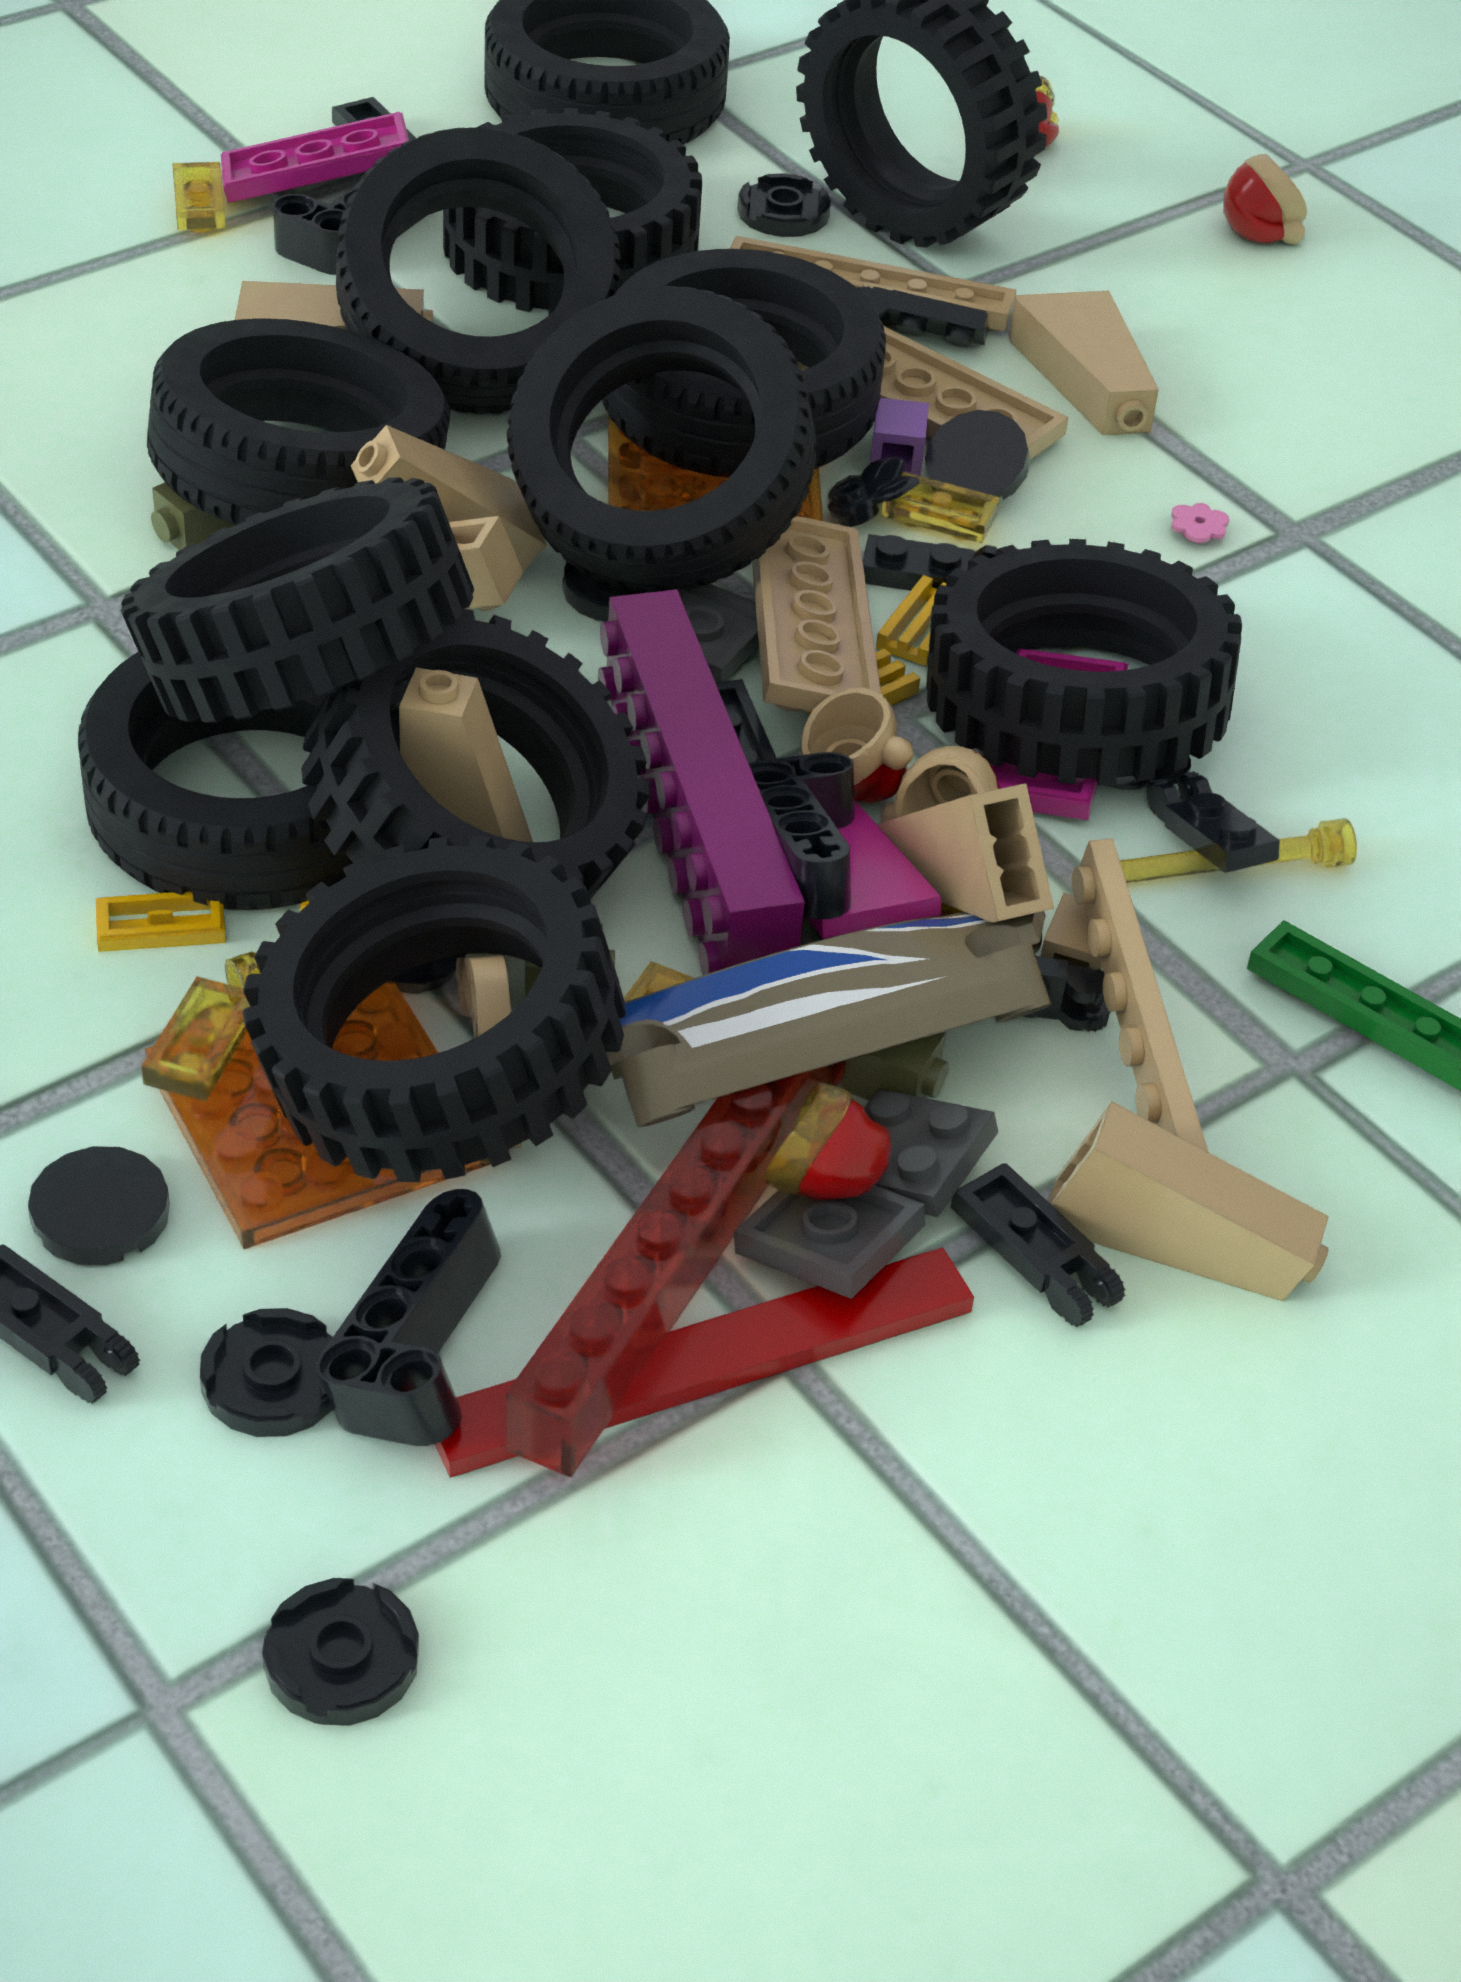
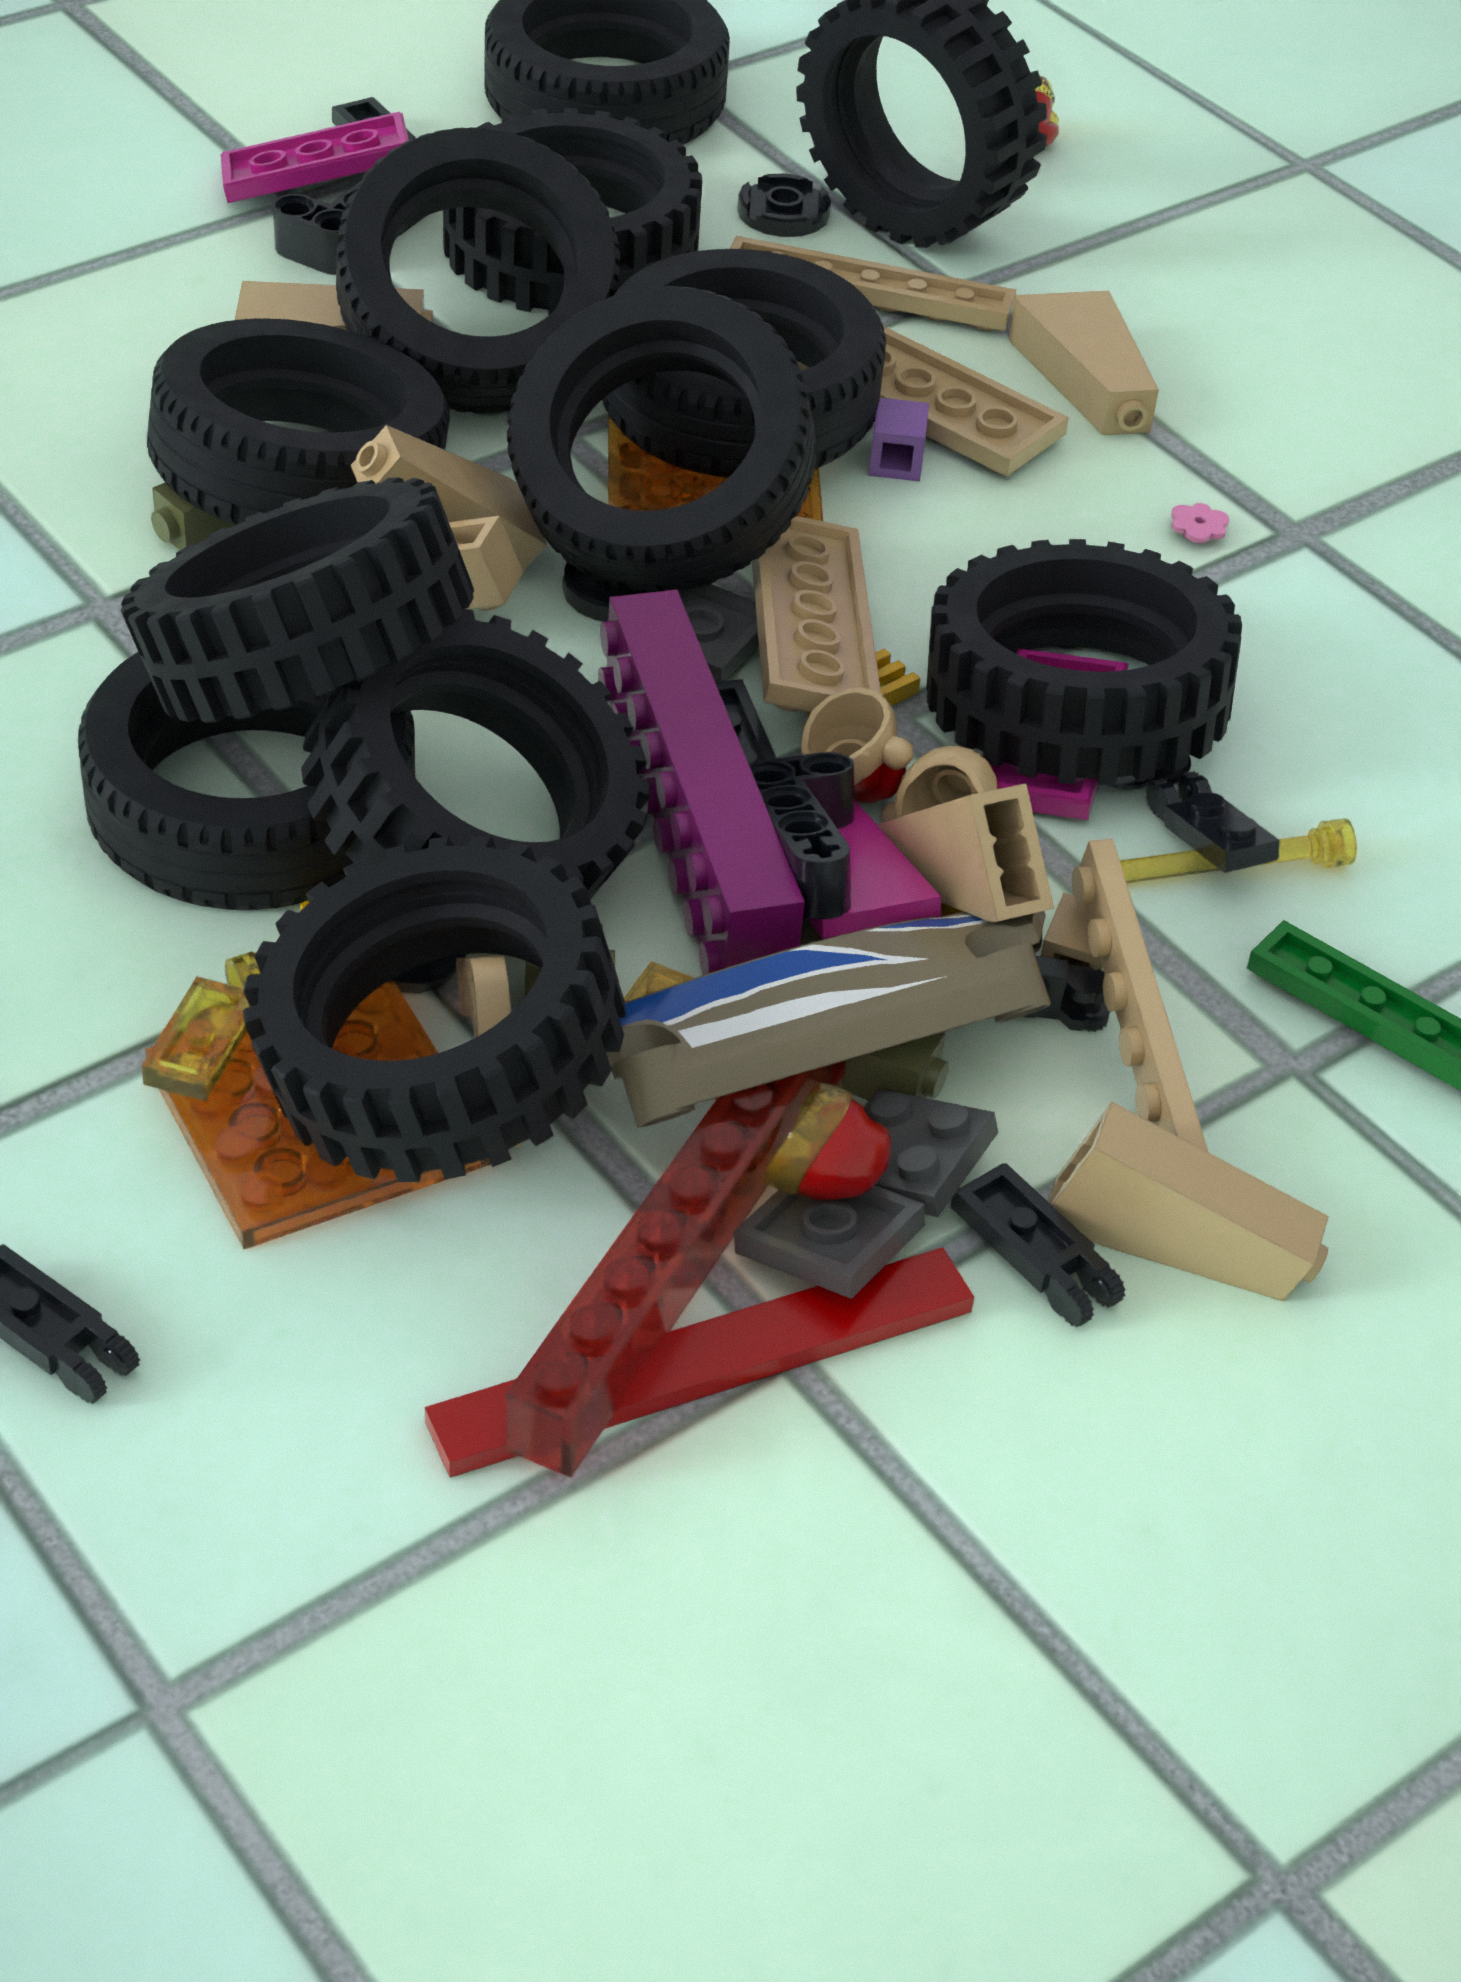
(98, 1205): black tile -> none
(160, 927): yellow tile -> none
(199, 196): clear yellow plate -> none
(265, 1374): black tile -> none
(340, 1652): black tile -> none
(385, 1357): black beam -> none
(457, 753): tan slope -> none
(857, 496): black plate -> none
(902, 562): black hinge -> none
(902, 616): yellow tile -> none
(921, 314): black hinge -> none
(944, 509): clear yellow plate -> none
(979, 453): black tile -> none
(1264, 203): red piece -> none

